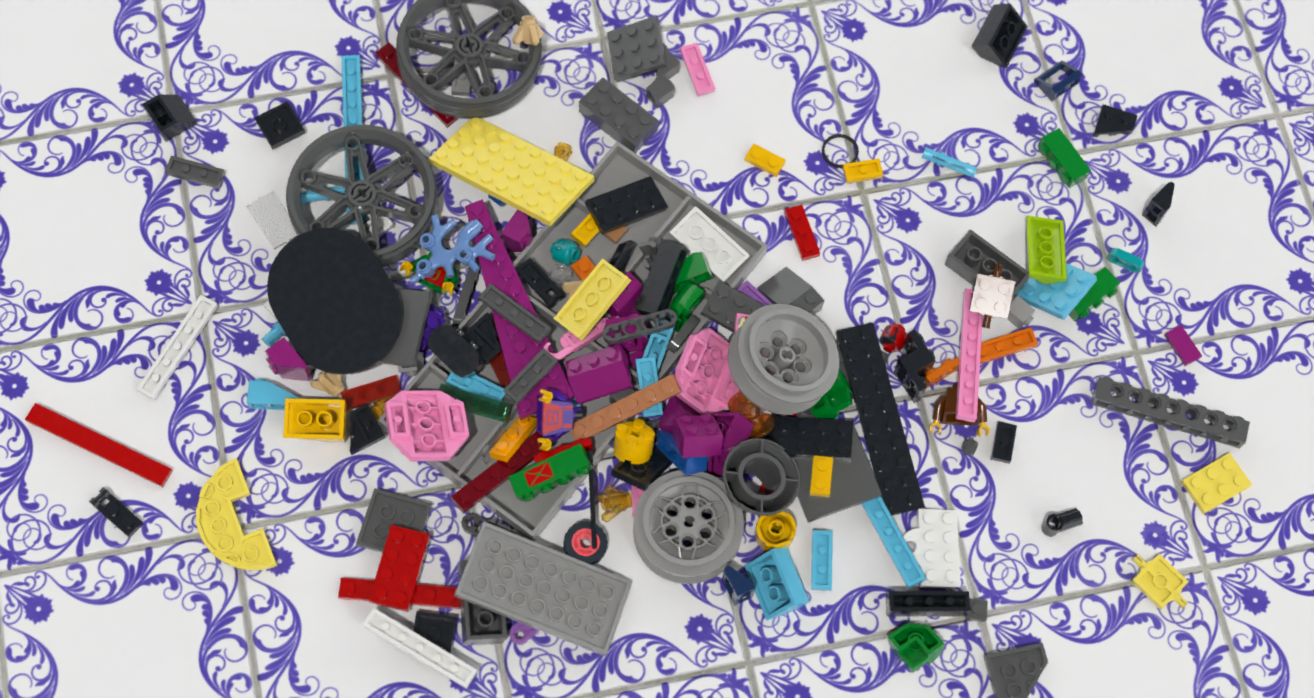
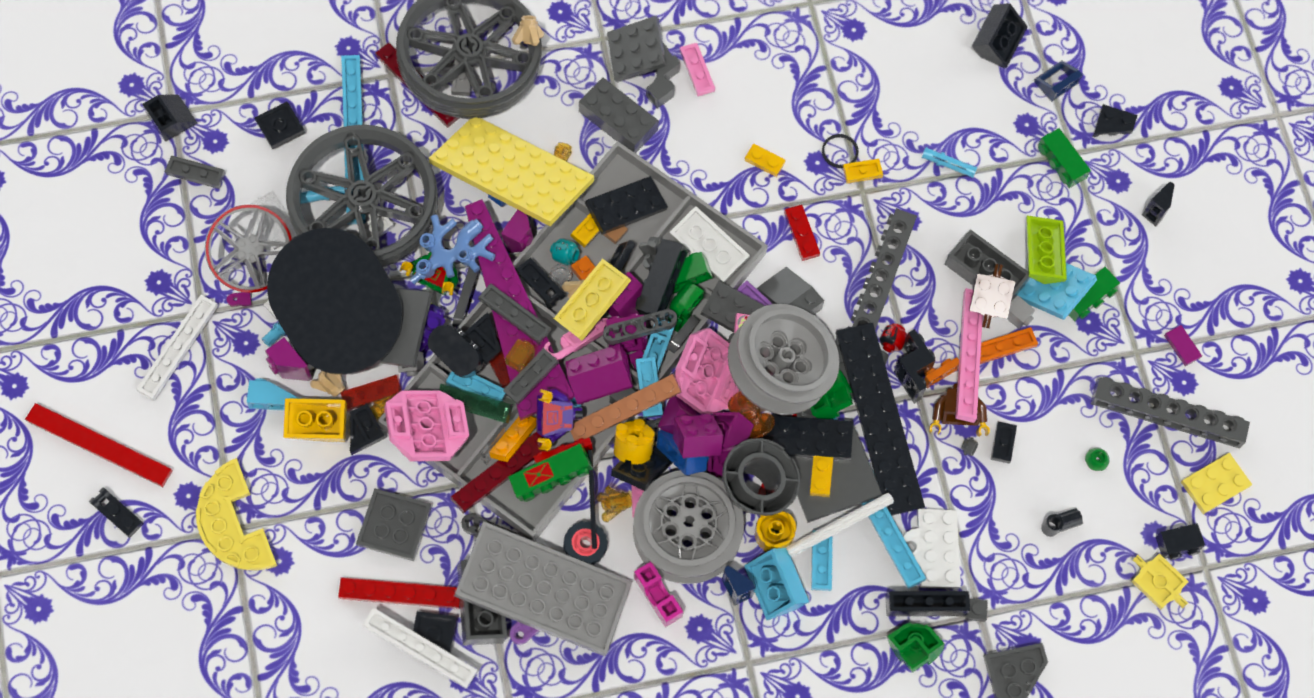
(243, 299): none -> magenta piece
(246, 247): none -> light grey wheel
(399, 568): red plate -> none
(520, 355): none -> clear yellow brick
(657, 595): none -> dark pink arch
(840, 524): none -> white axle
(904, 222): none -> dark grey brick
(1093, 463): none -> green plate
(1125, 260): teal beam -> none
(1180, 541): none -> black brick

